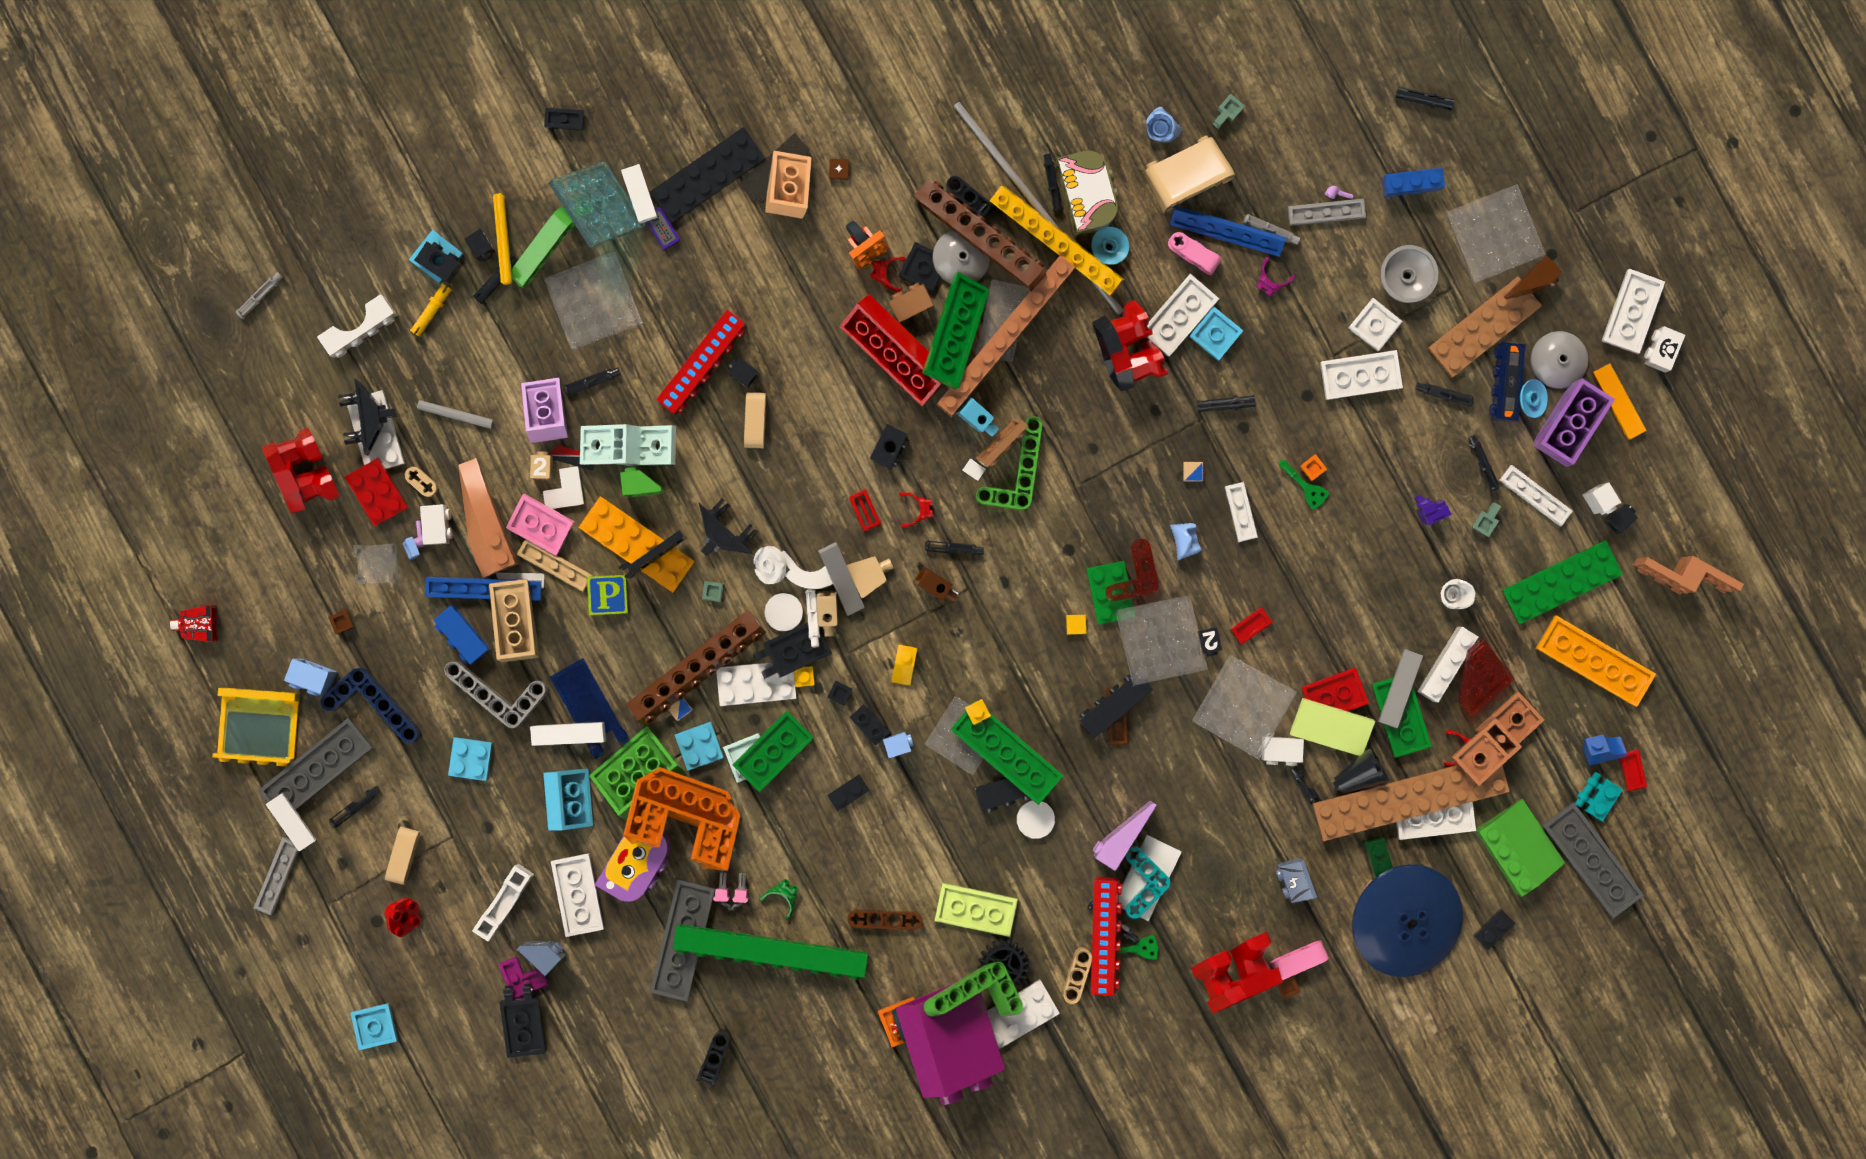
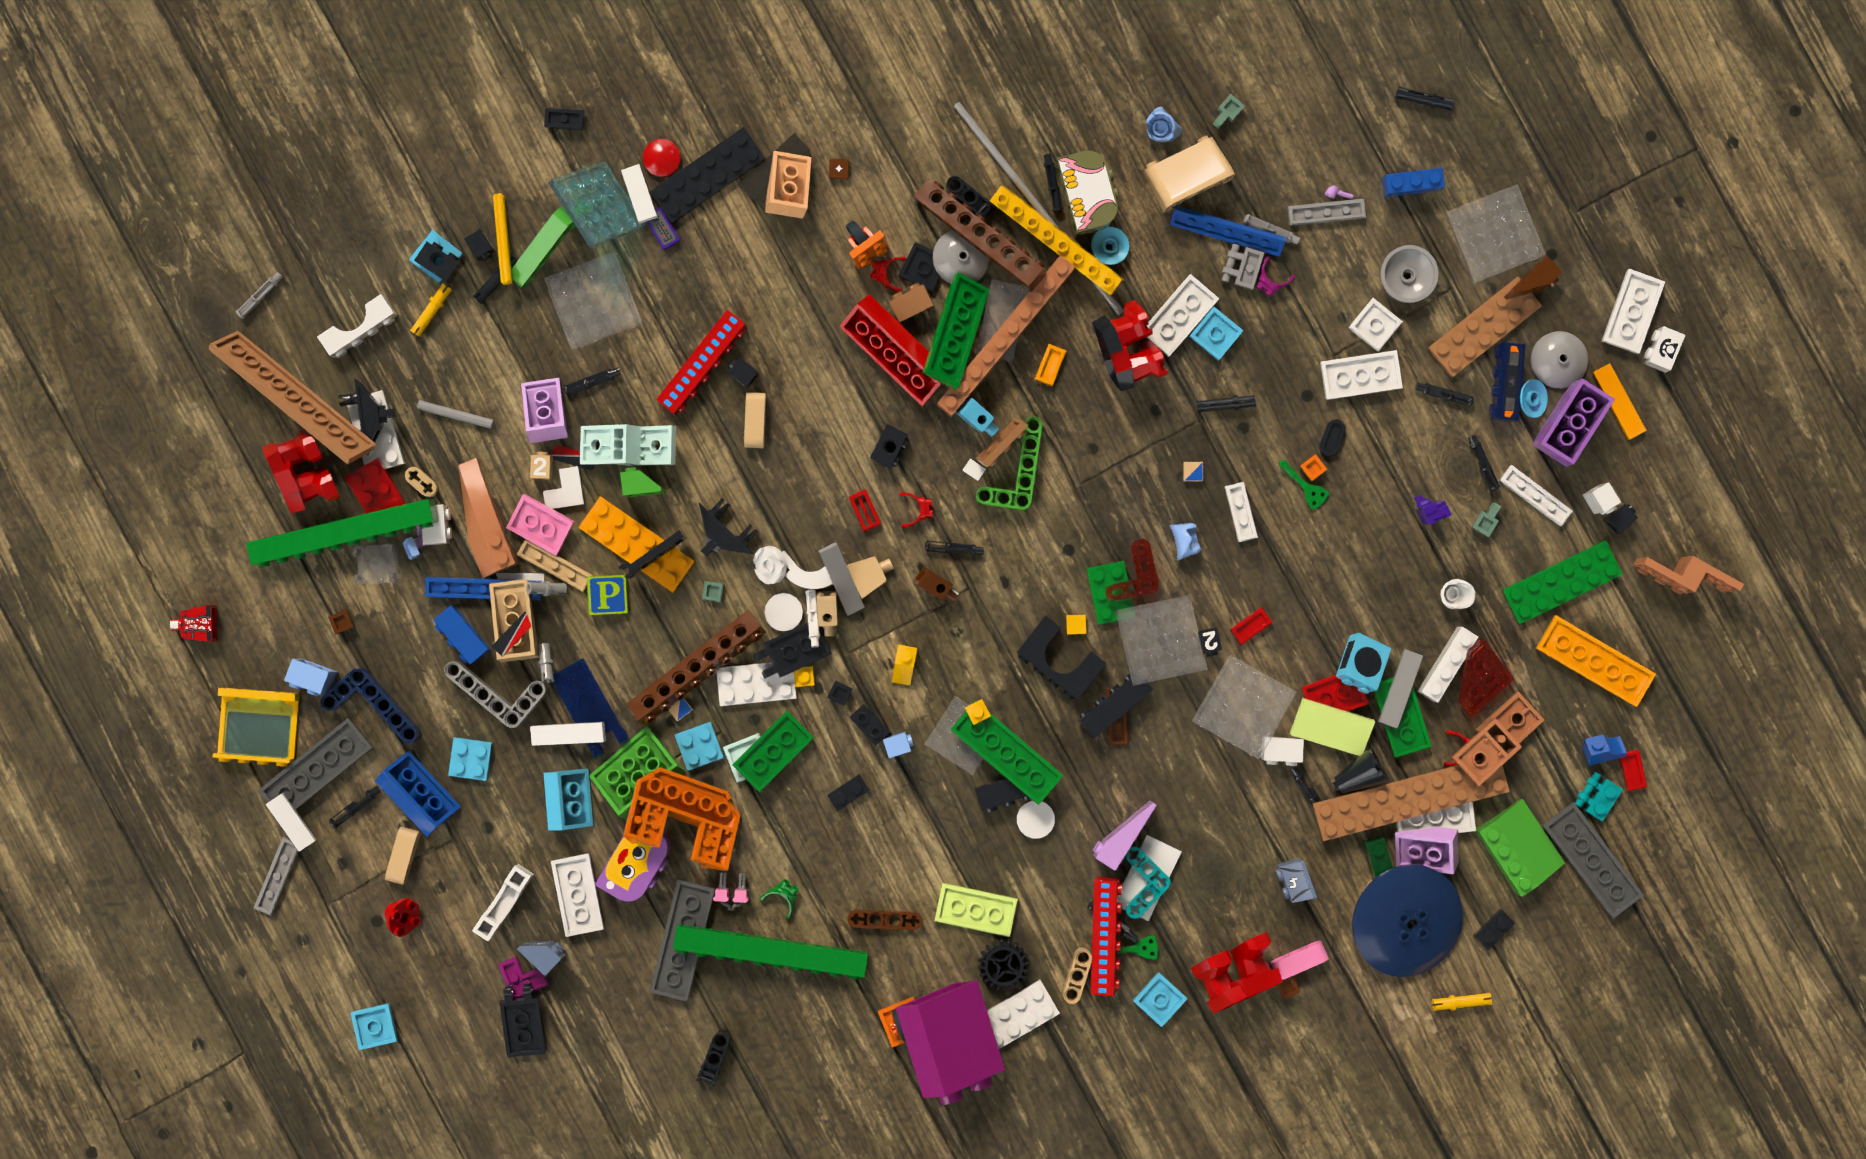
(292, 397): none -> medium nougat plate
(342, 532): none -> green brick
(417, 793): none -> blue slope
(512, 634): none -> sticker
(545, 663): none -> light grey pin
(546, 588): none -> light grey pin
(661, 157): none -> red dish
(989, 980): bright green beam -> none
(1034, 652): none -> black arch
(1050, 365): none -> light orange tile
(1160, 999): none -> medium azure plate
(1194, 253): bright pink piece -> none
(1248, 268): none -> light grey plate
(1332, 438): none -> black tile
(1363, 663): none -> medium azure brick
(1428, 847): none -> lavender slope
(1461, 1001): none -> yellow pin

